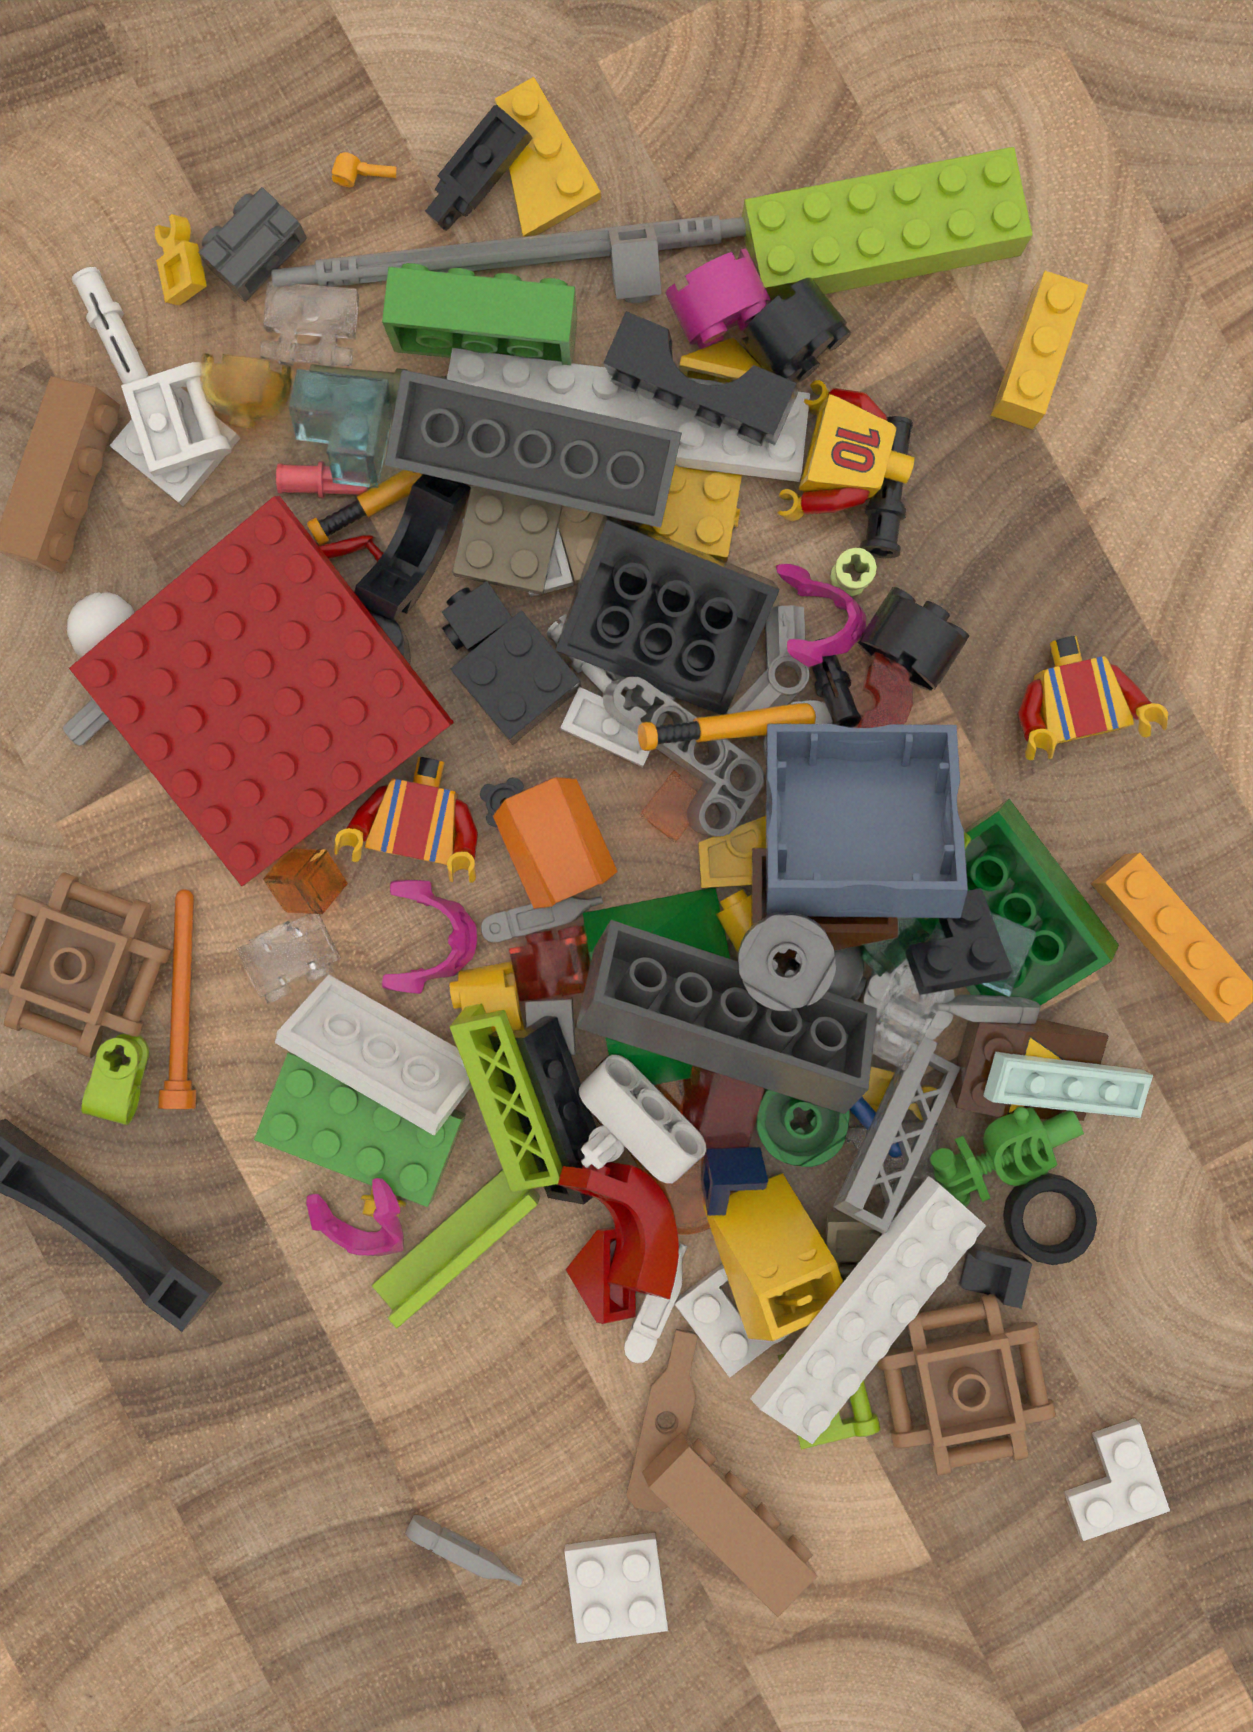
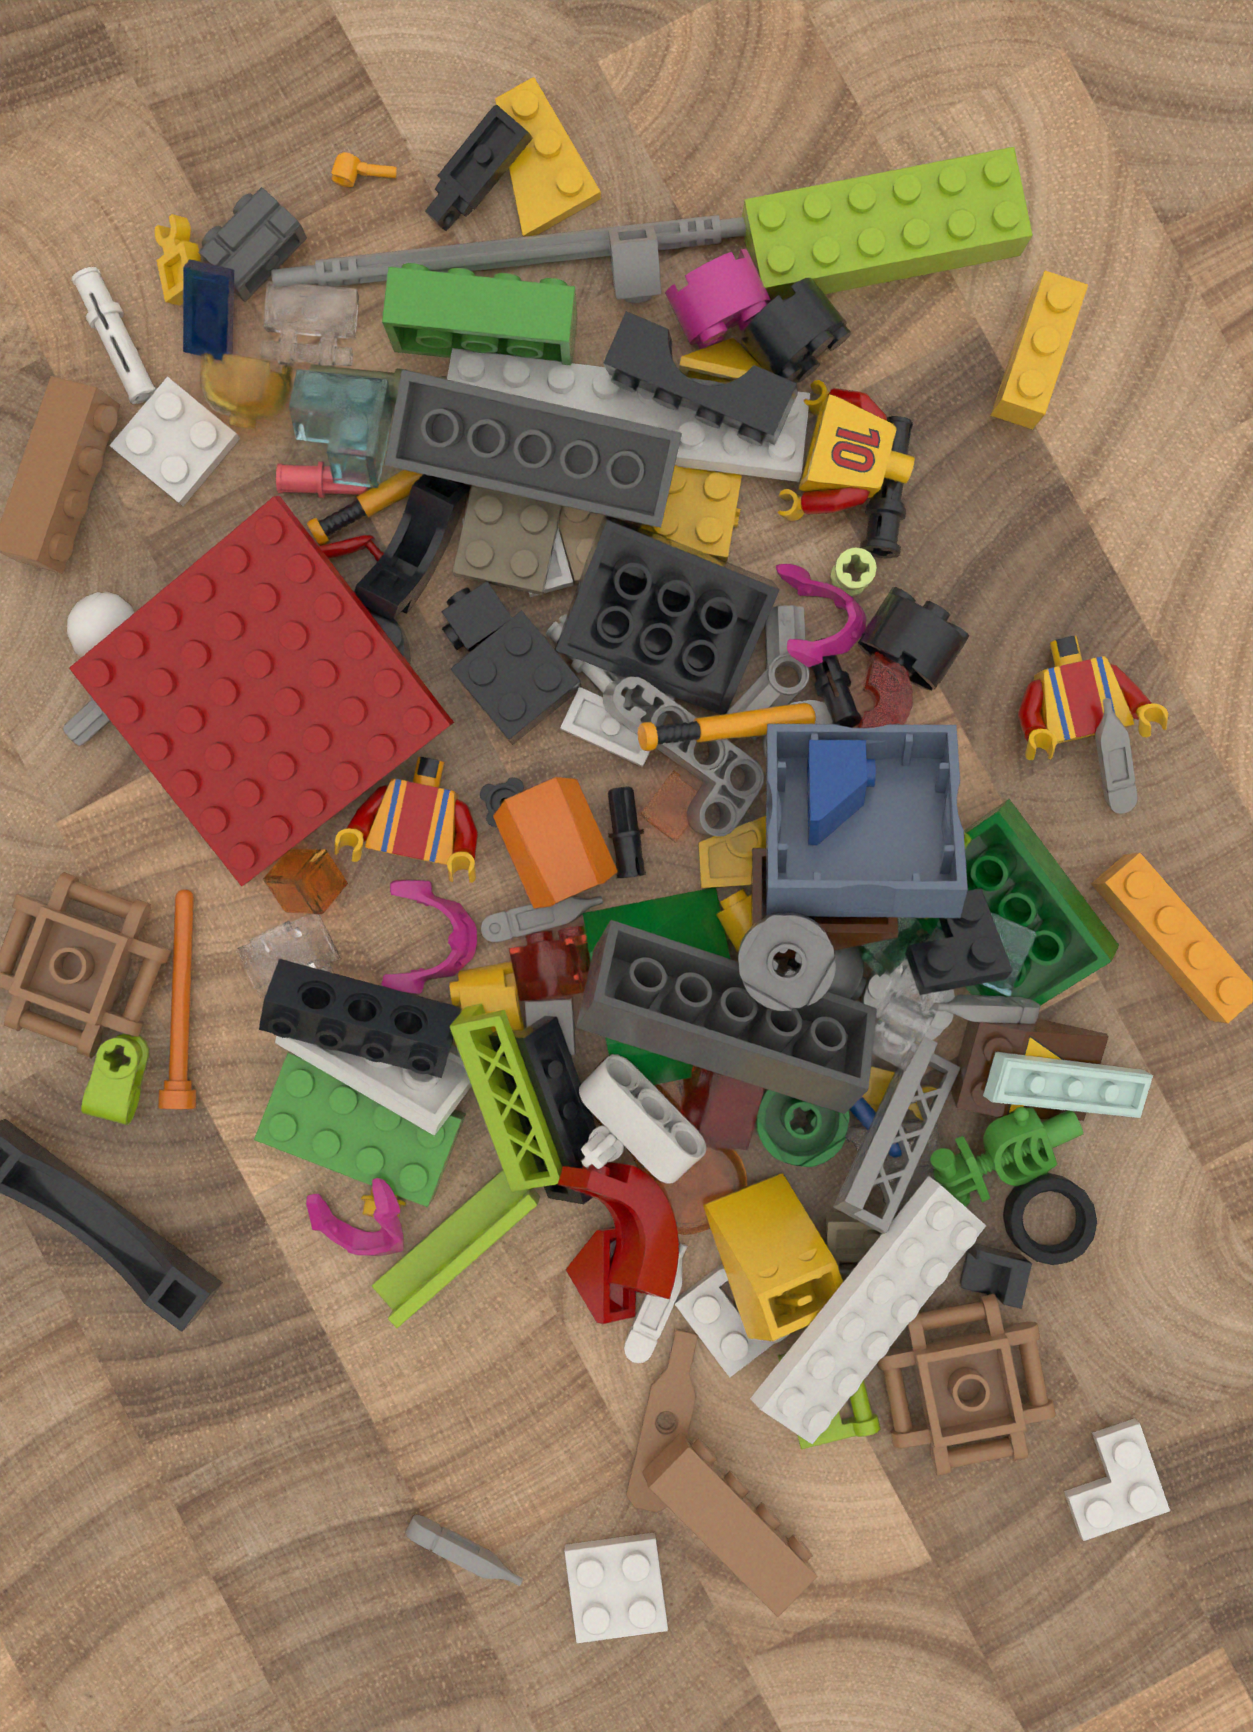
(161, 423): white plate -> none
(208, 309): none -> clear blue plate
(358, 1018): none -> black brick
(626, 833): none -> black axle
(730, 1171): dark blue panel -> none
(835, 784): none -> blue slope
(1115, 762): none -> light grey piece

